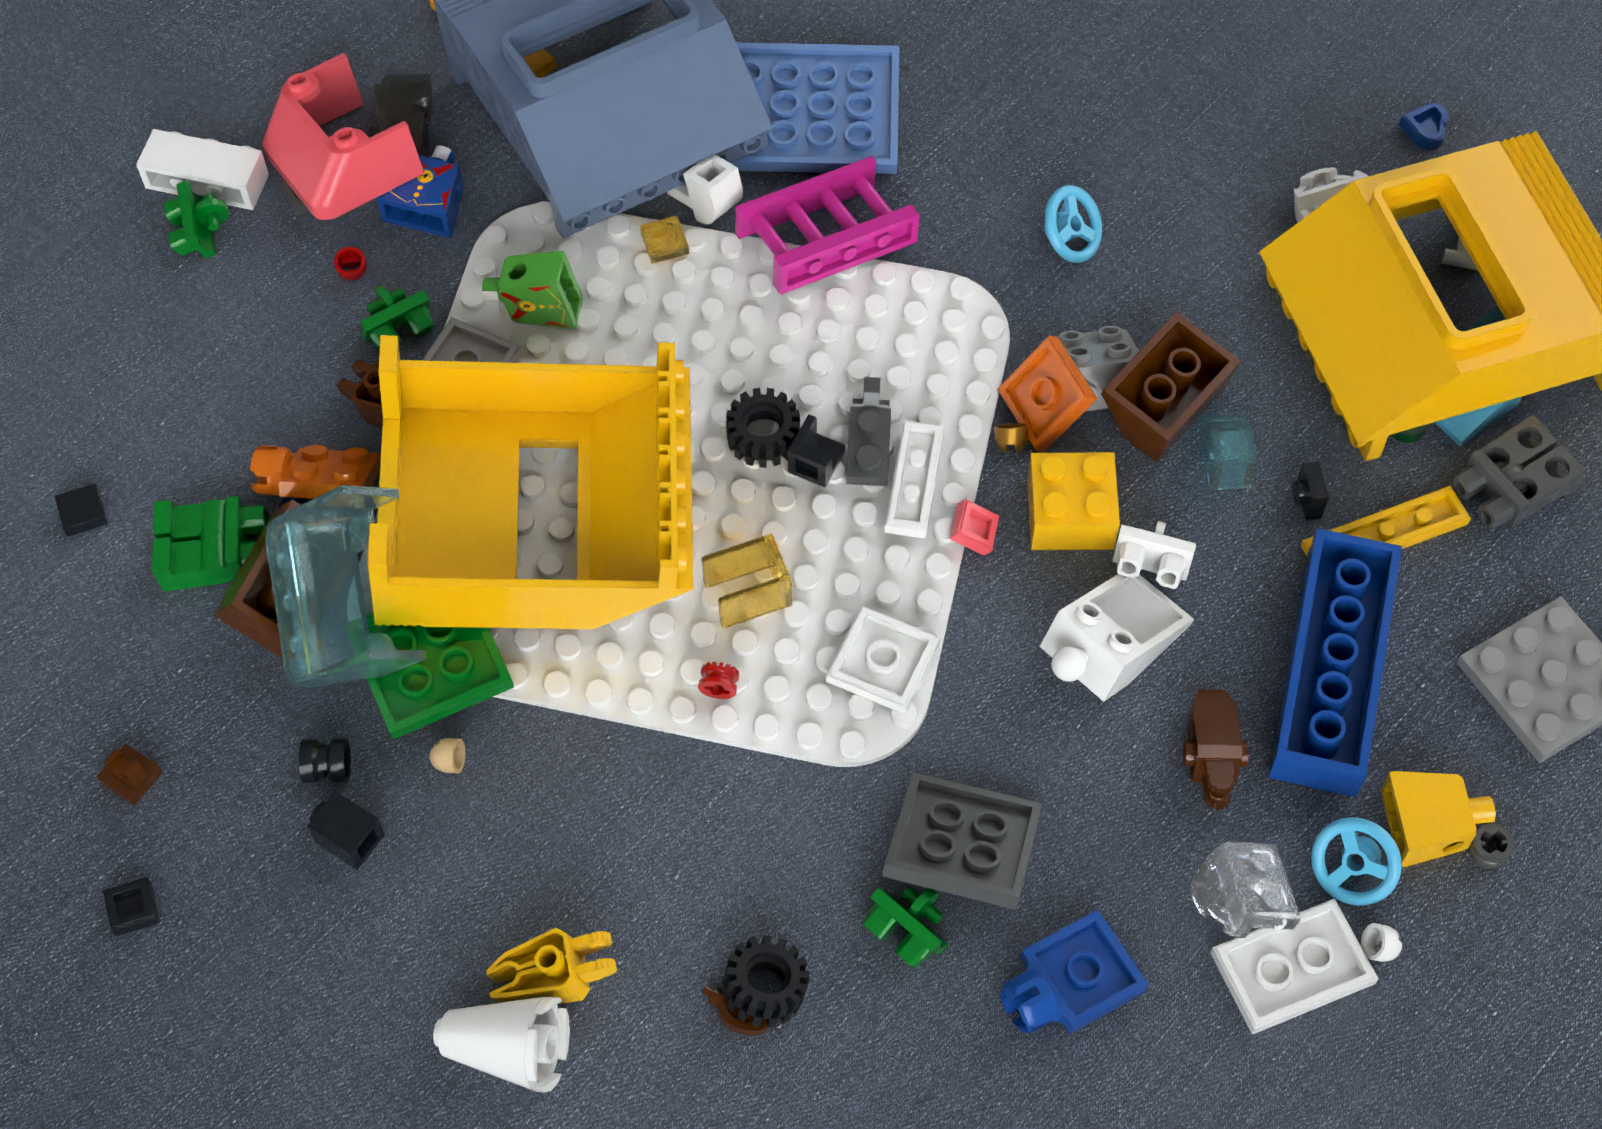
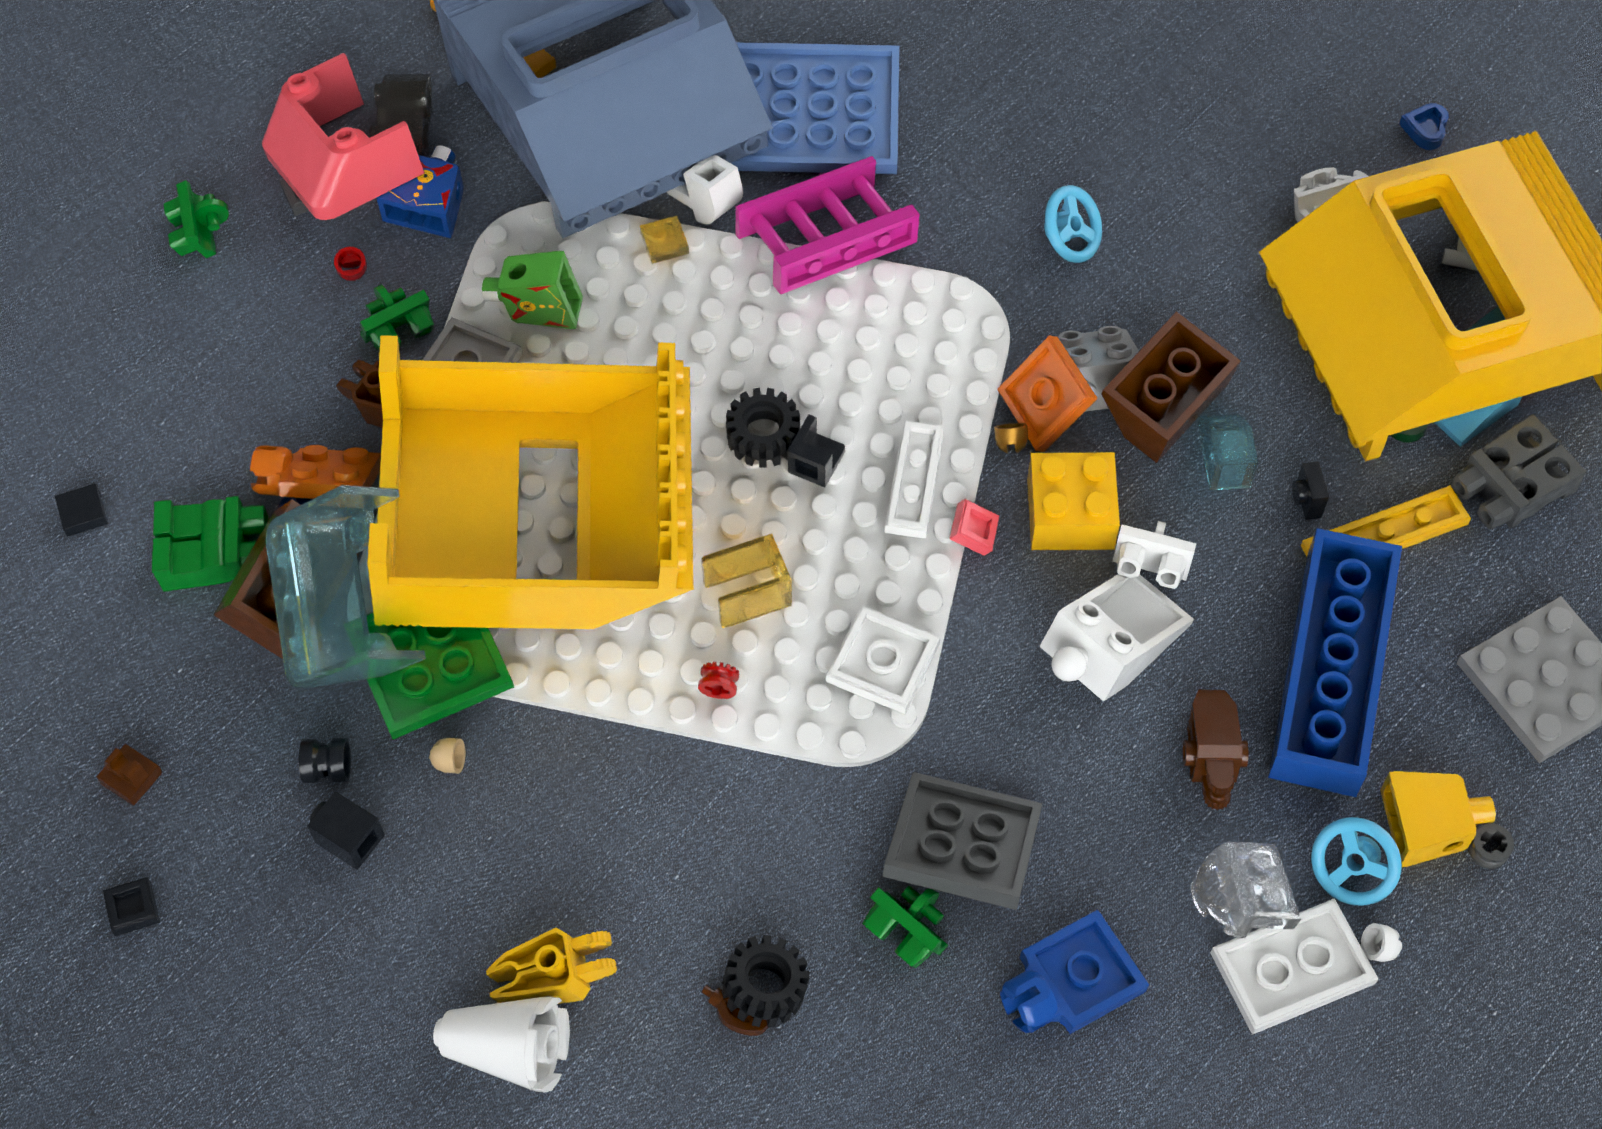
(210, 167): white brick -> none
(869, 437): dark grey hinge -> none

